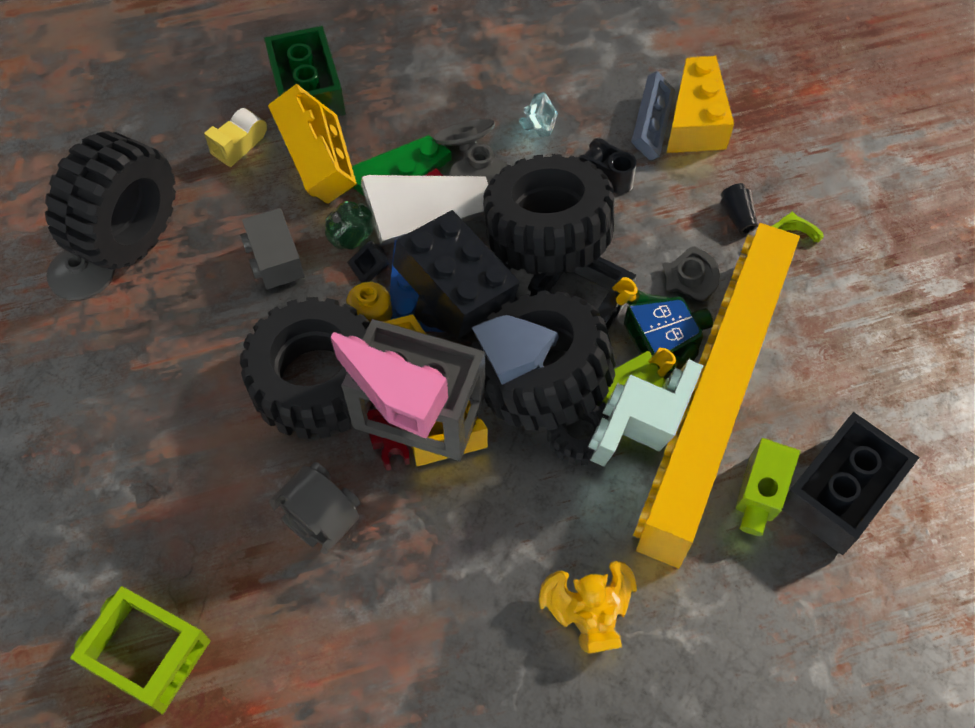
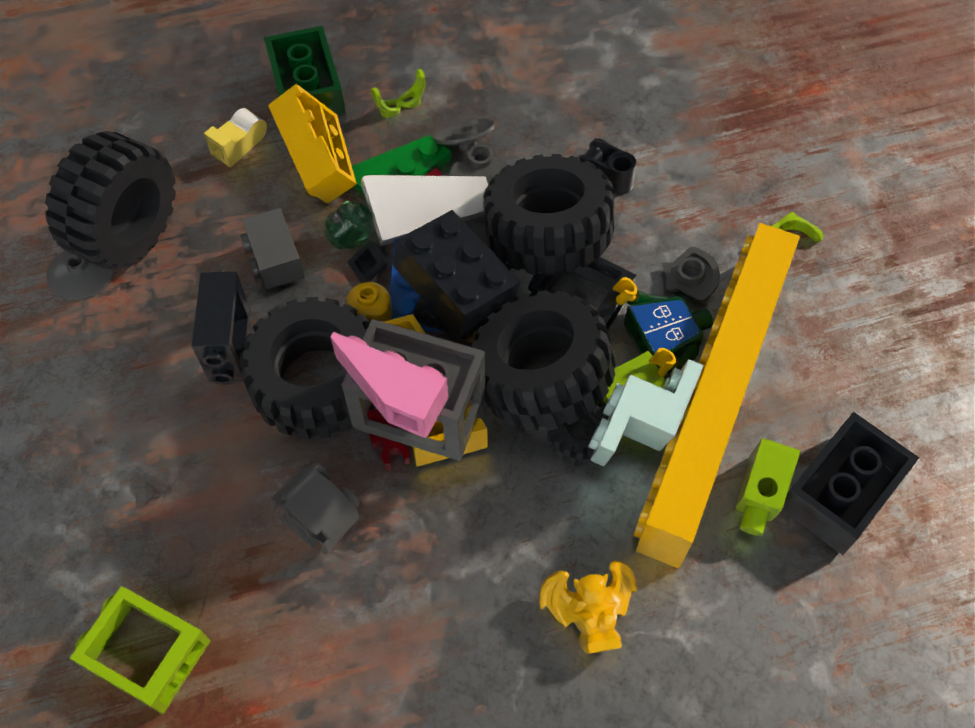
(220, 326): none -> black window
(415, 91): none -> lime cap
(514, 345): sand blue slope -> none
(540, 115): clear light blue tile -> none
(653, 116): sand blue plate -> none
(702, 109): yellow wedge -> none
(740, 208): black cone -> none

